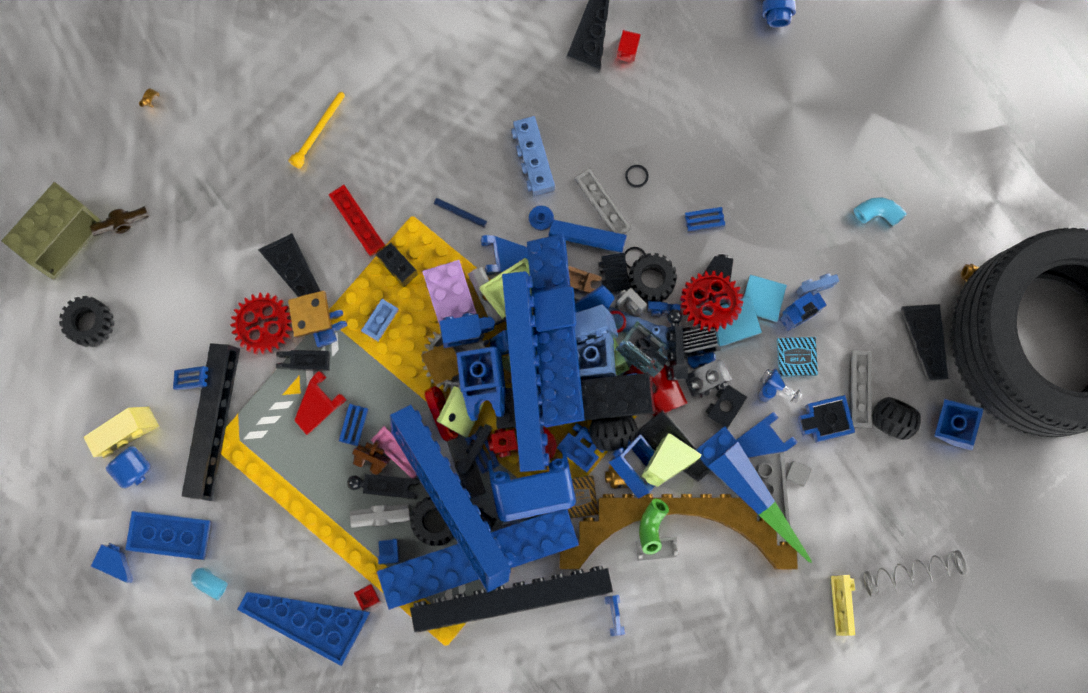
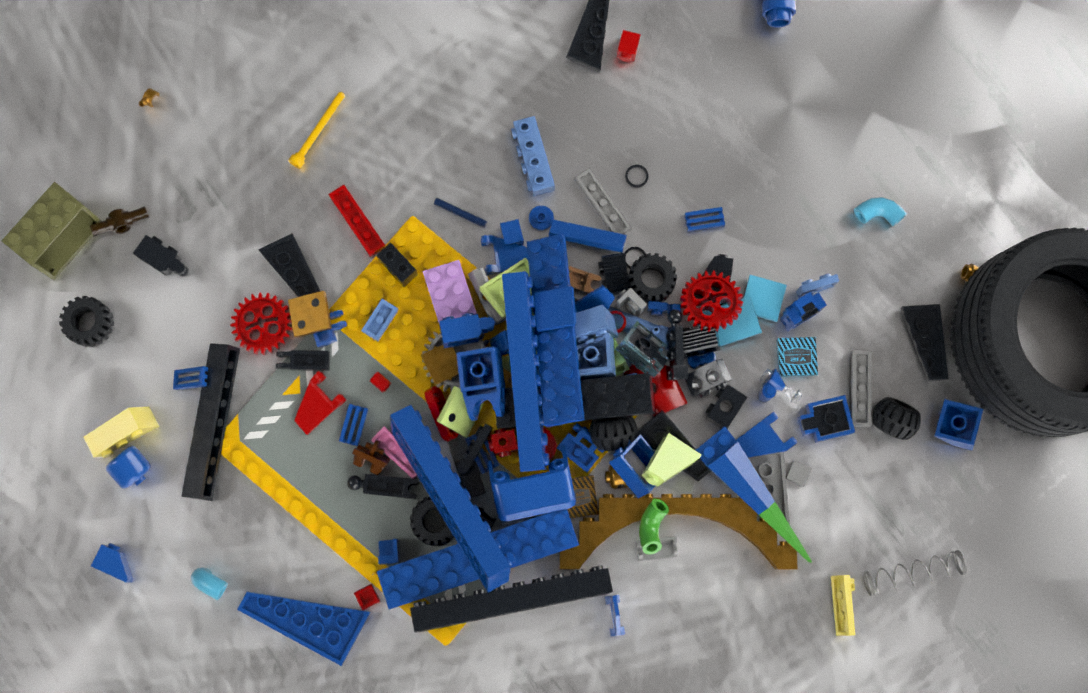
(159, 257): none -> black hinge
(168, 535): blue plate -> none
(380, 382): none -> red hinge
(380, 515): light grey piece -> none
(512, 232): none -> blue panel

